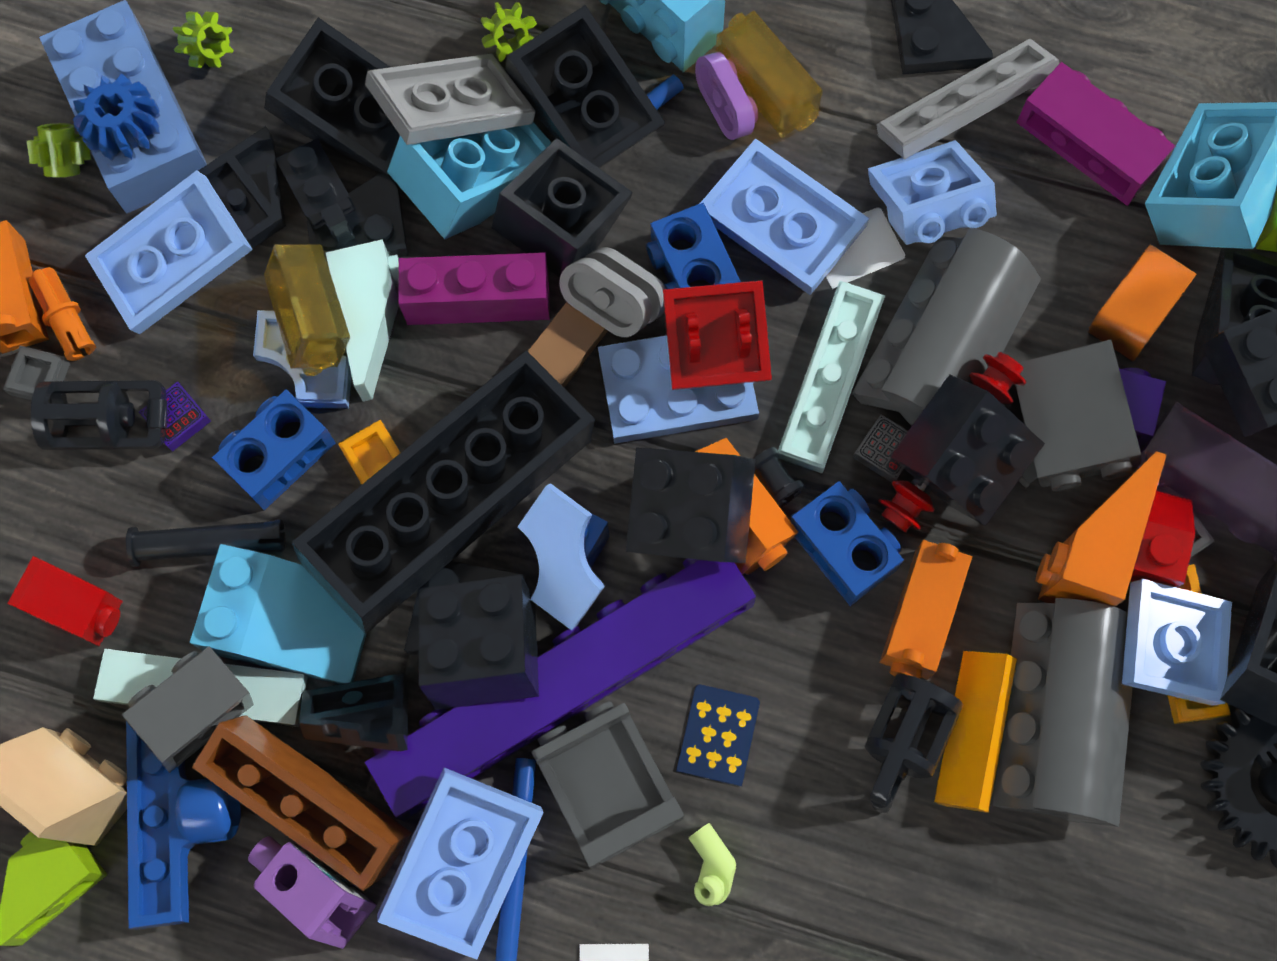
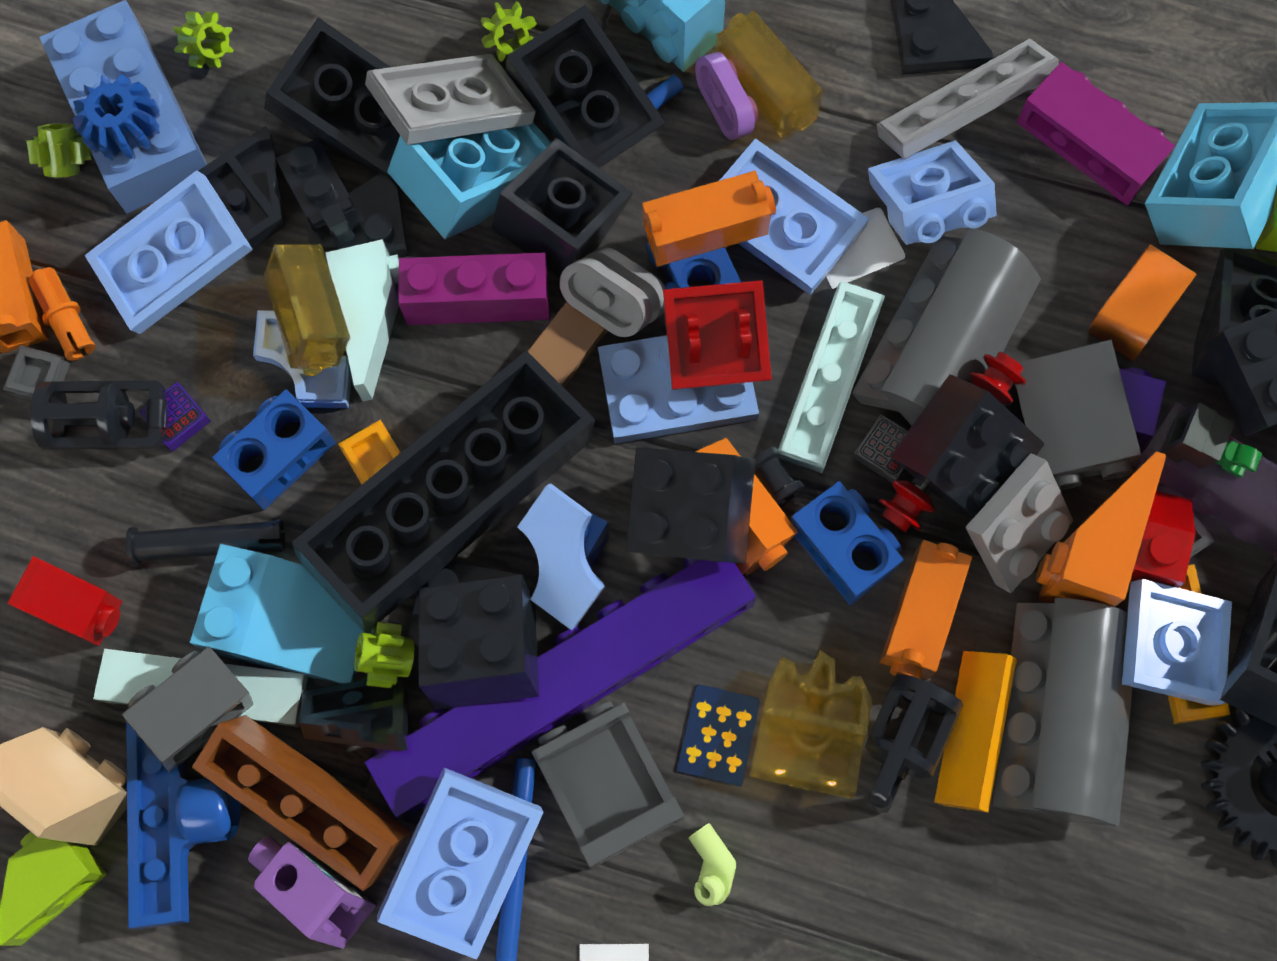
(384, 654): none -> lime gear
(708, 217): none -> orange brick
(812, 729): none -> clear yellow plate
(1020, 523): none -> light grey plate
(1202, 439): none -> pearl dark grey piece

